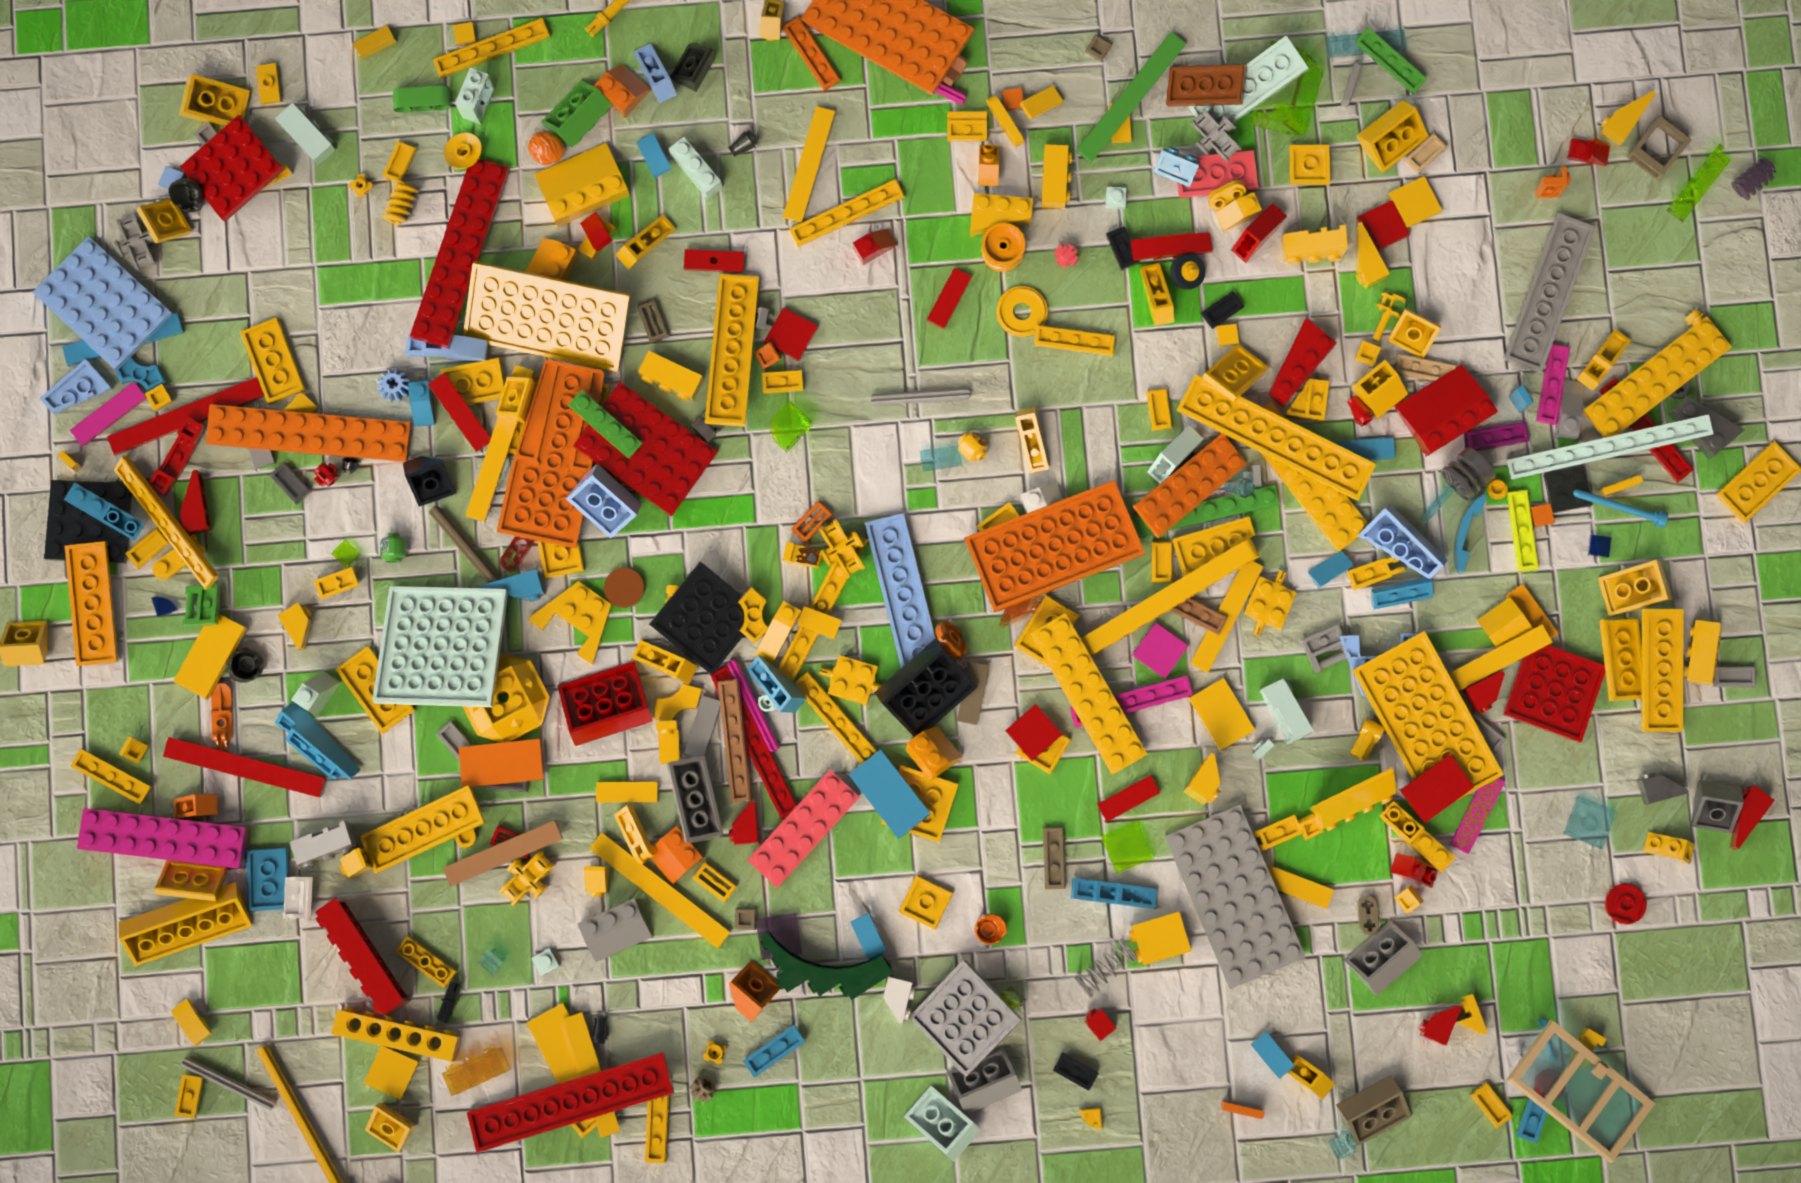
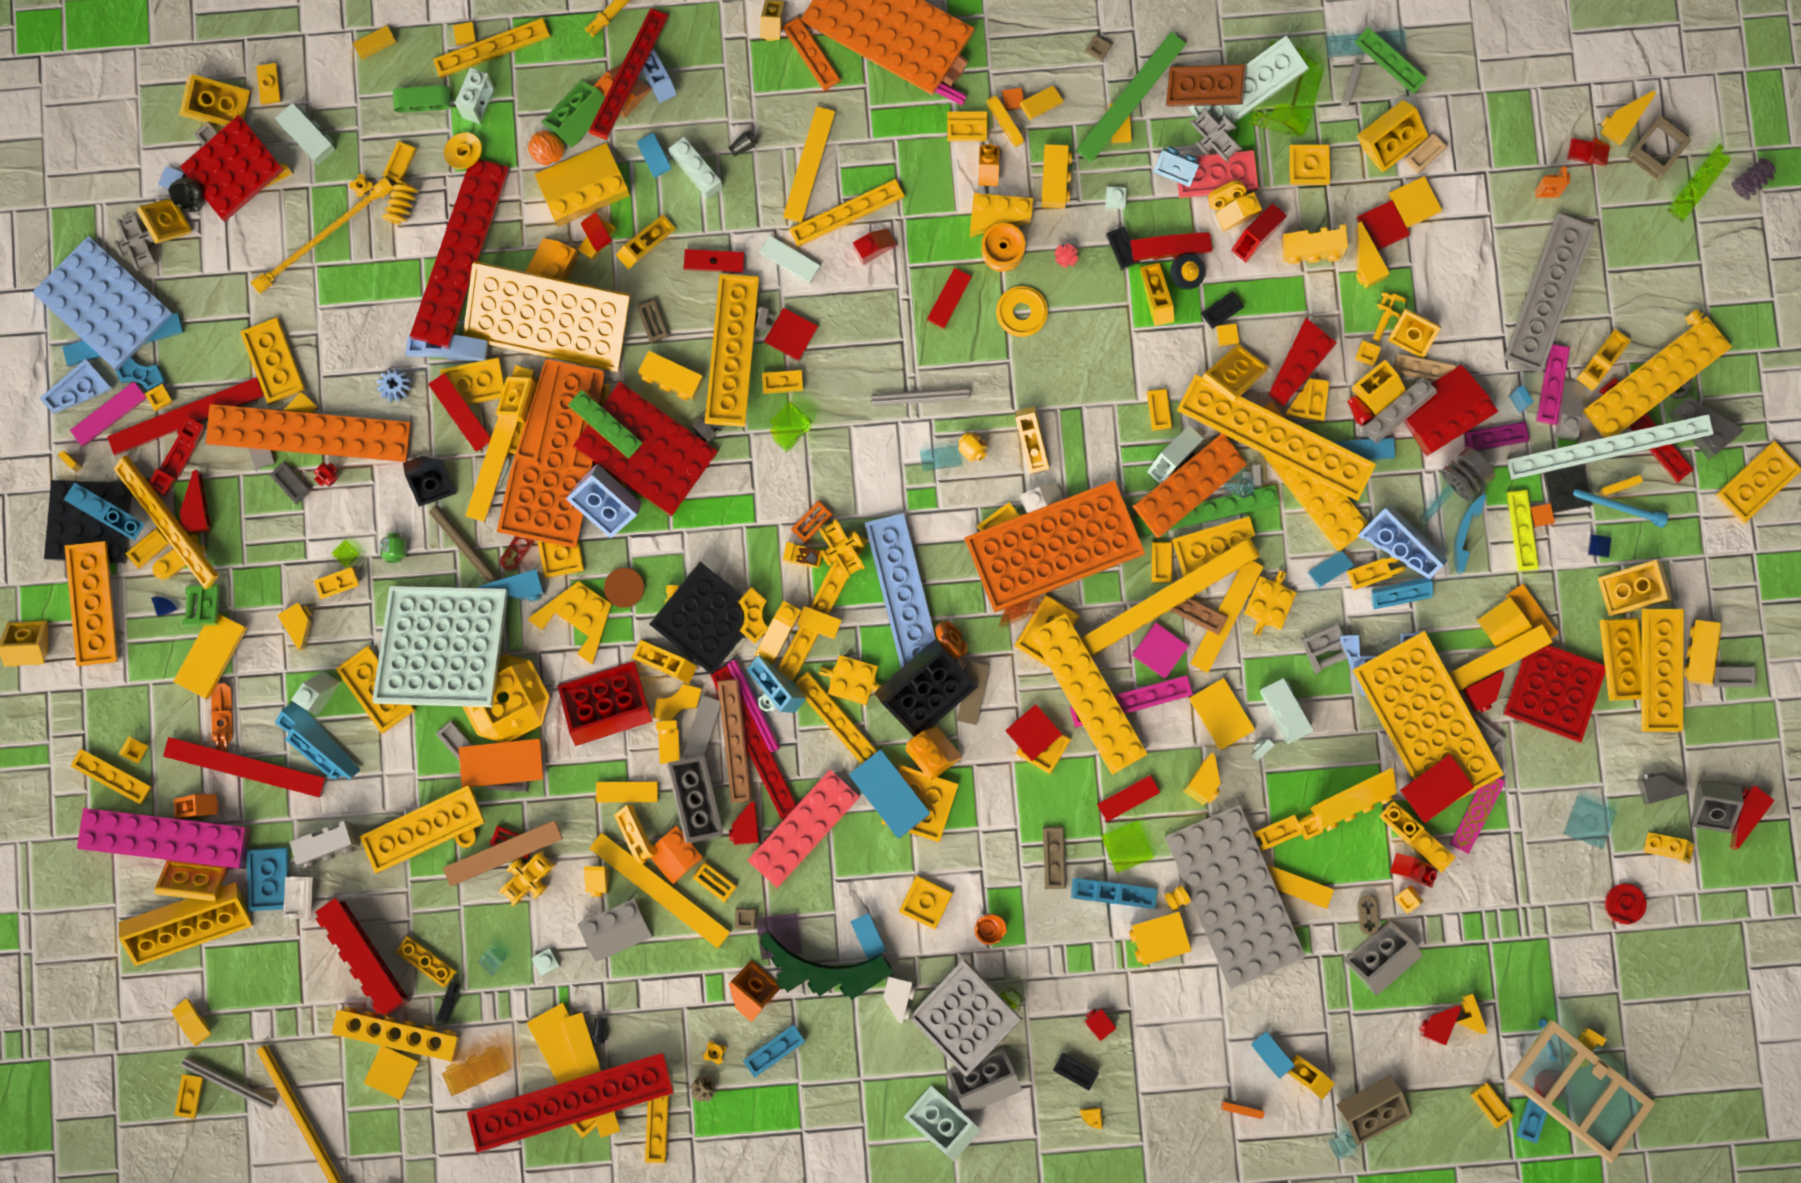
(245, 665): pearl dark grey hair -> none
(263, 282): none -> yellow hose
(349, 464): black hinge -> none
(355, 863): yellow slope -> none
(390, 1126): yellow slope -> none
(421, 403): dark azure slope -> none
(628, 74): none -> red tile
(693, 66): pearl dark grey slope -> none
(767, 355): orange tile -> none
(789, 259): none -> light aqua tile
(1074, 340): yellow tile -> none
(1130, 953): light grey piece -> none
(1177, 898): none -> yellow wheel
(1368, 736): yellow piece -> none
(1399, 410): none -> light grey plate
(1497, 489): yellow plate -> none

